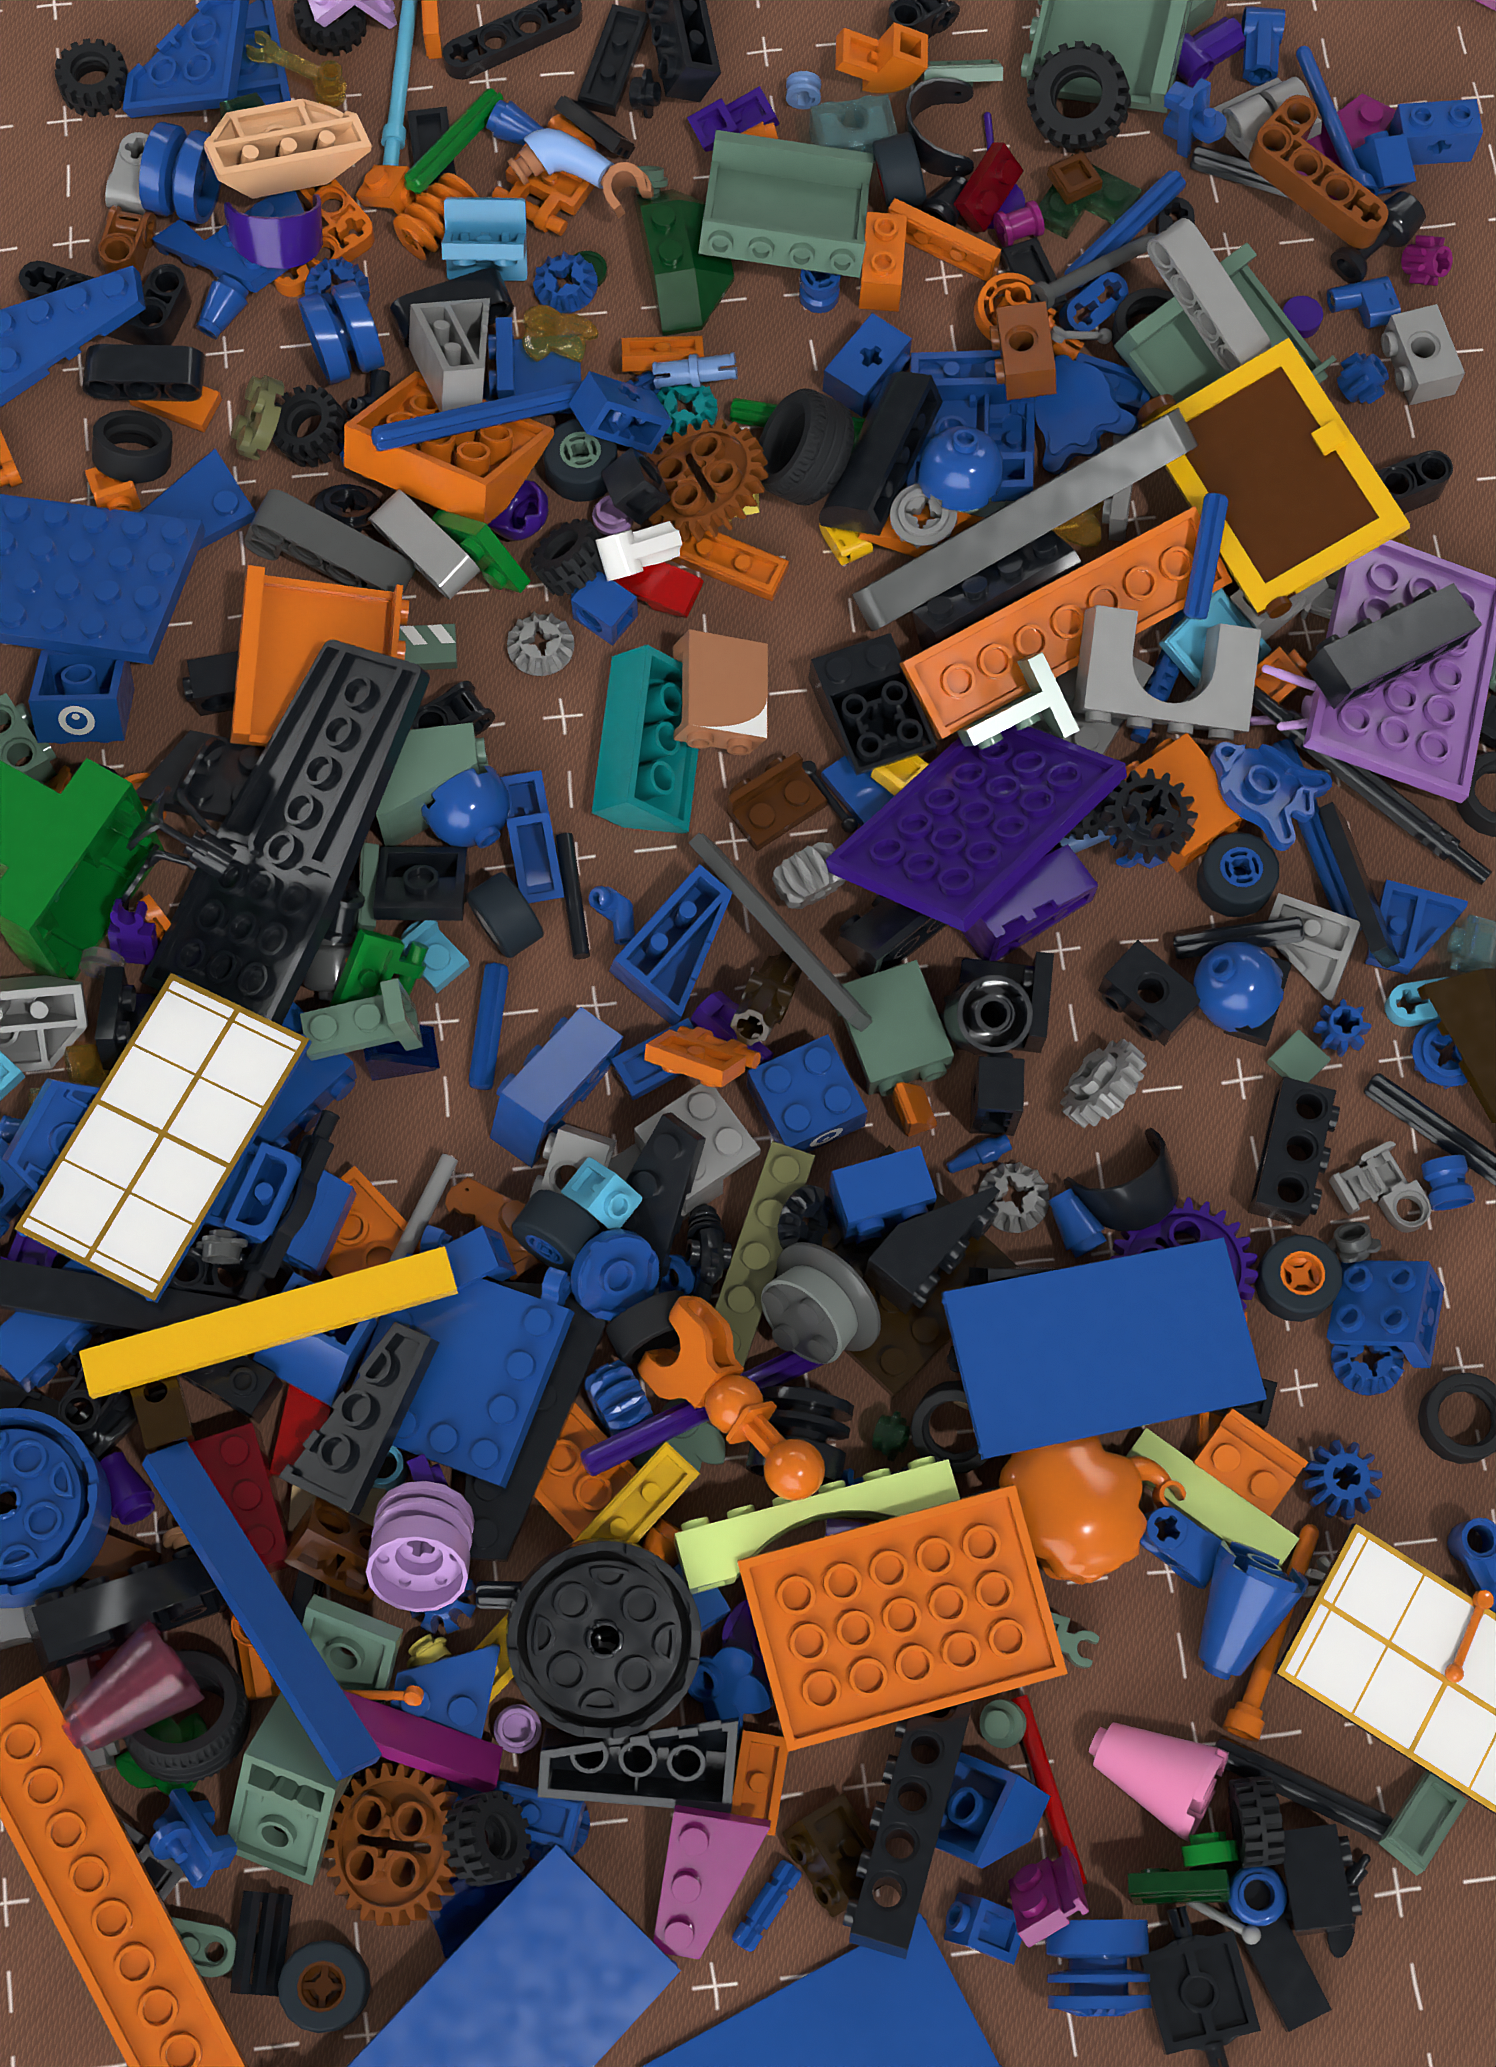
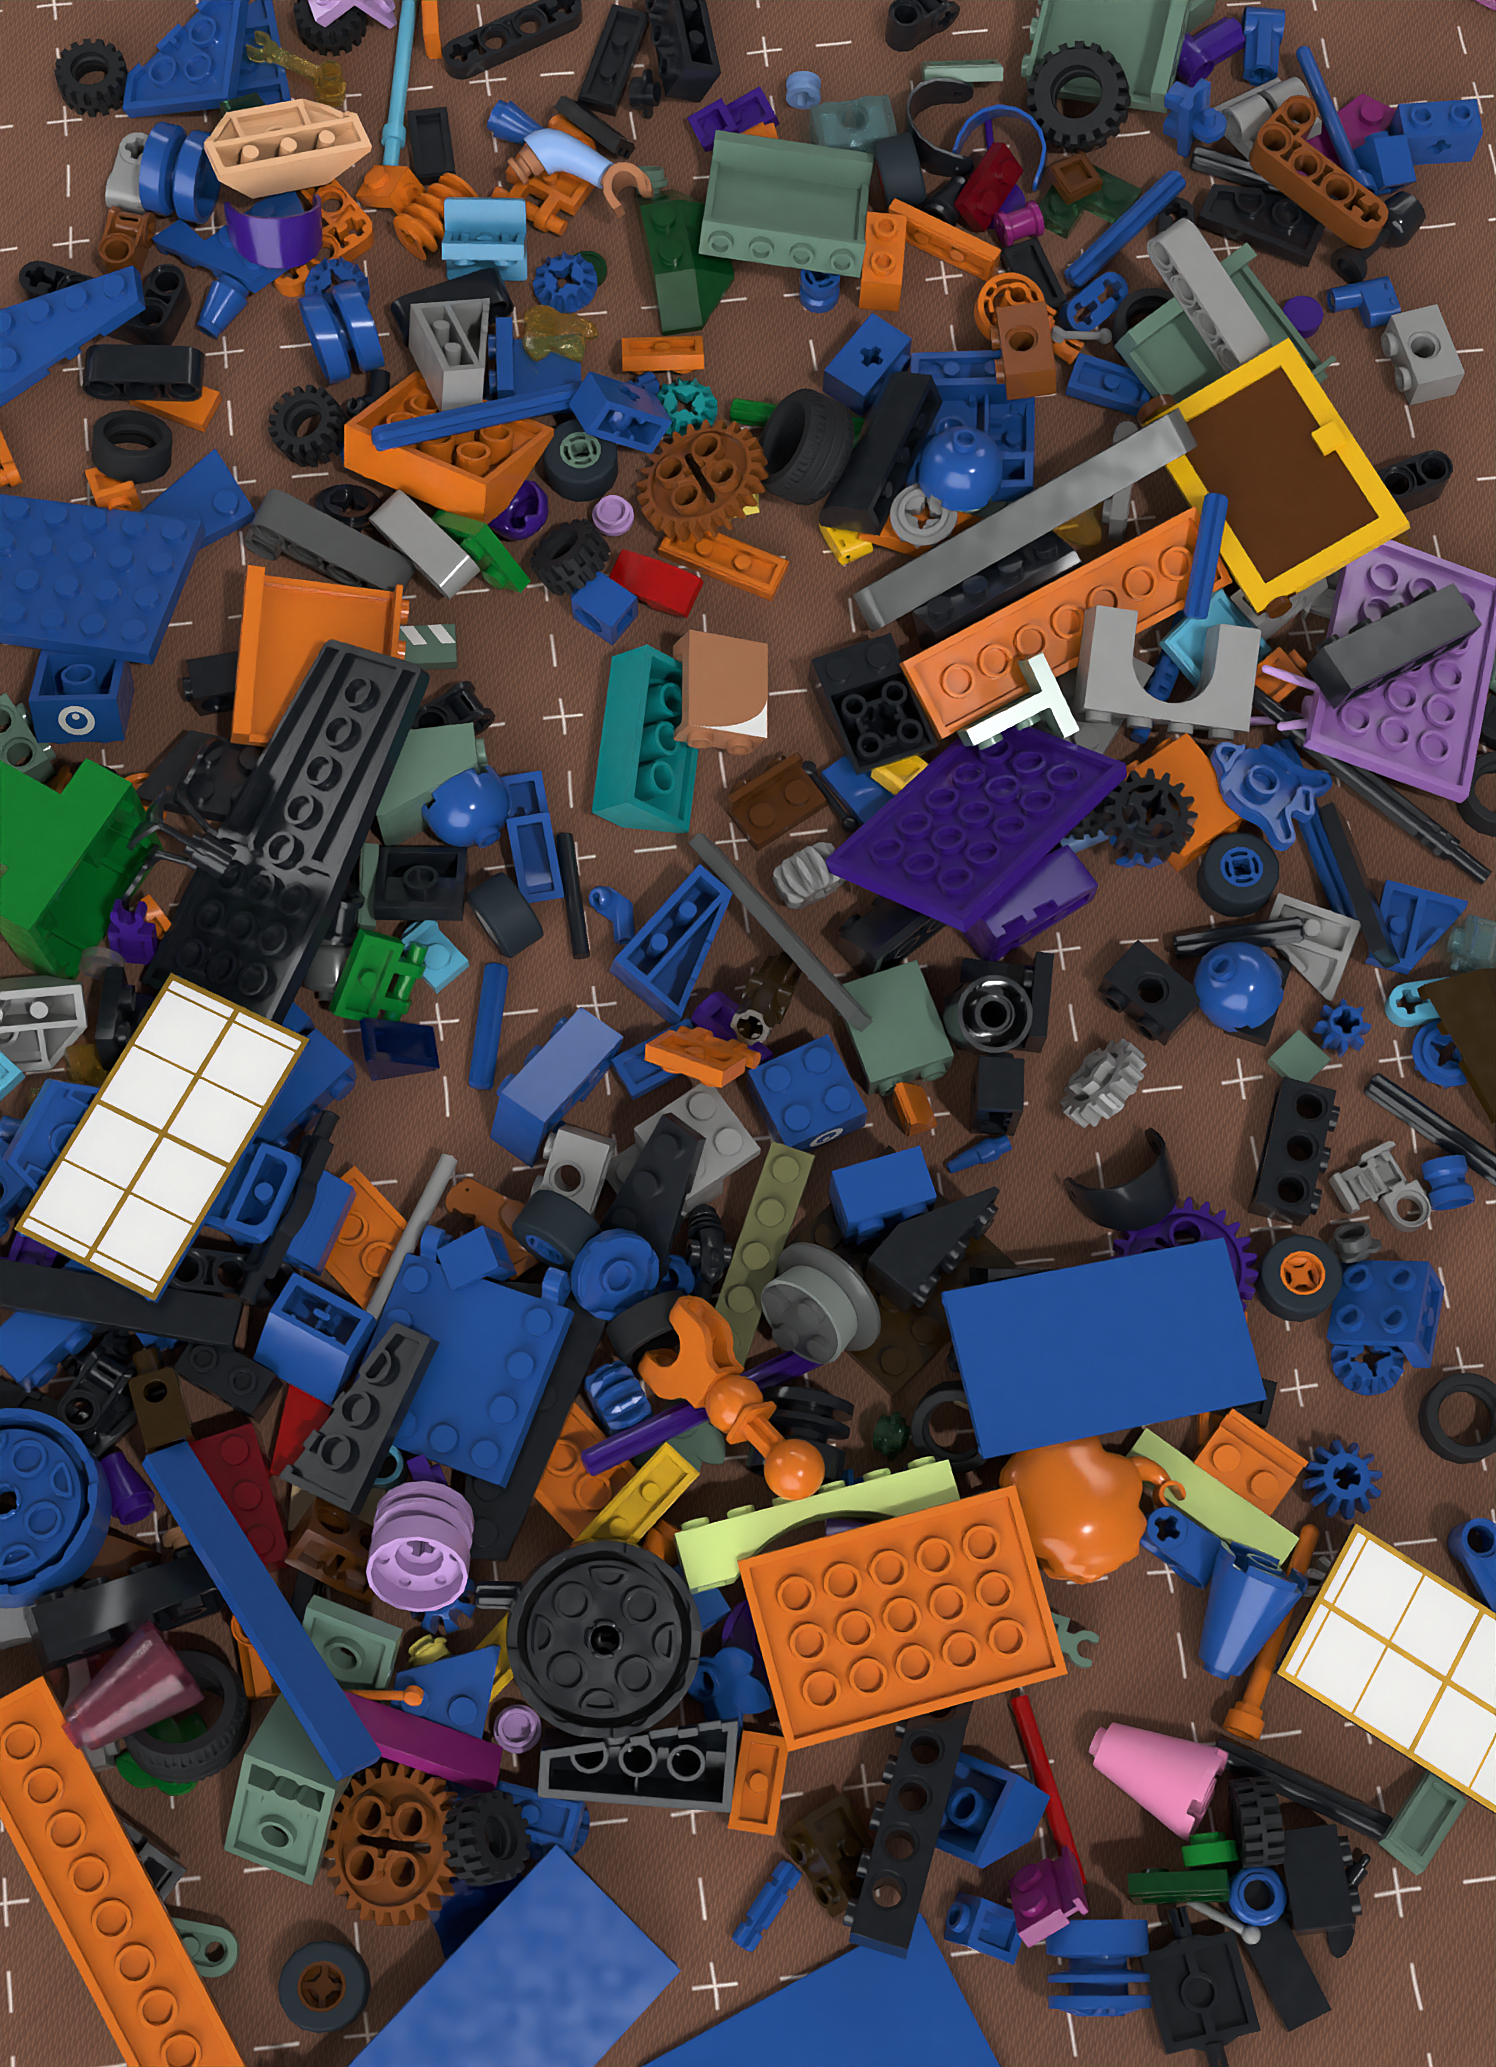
(187, 1837): blue hips -> none
(221, 1247): dark grey plate -> none
(260, 417): olive plate -> none
(267, 1322): yellow tile -> none
(268, 1943): black tile -> none
(363, 1023): sand green bracket -> none
(451, 142): green axle -> none
(528, 657): light grey gear -> none
(602, 1194): medium azure bracket -> none
(631, 551): white piece -> none
(635, 486): black brick -> none
(695, 370): medium blue pin -> none
(701, 1875): magenta wing -> none
(808, 1203): black gear -> none
(884, 63): orange brick -> none
(1002, 1723): sand green plate -> none
(1007, 111): none -> blue piece
(1033, 1204): light grey gear -> none
(1049, 292): dark grey bar -> none
(1076, 1224): blue cone -> none
(1079, 414): blue tile -> none
(1262, 221): none -> black wing
(1362, 378): blue gear -> none
(1426, 260): magenta gear -> none
(1482, 1600): orange hinge -> none

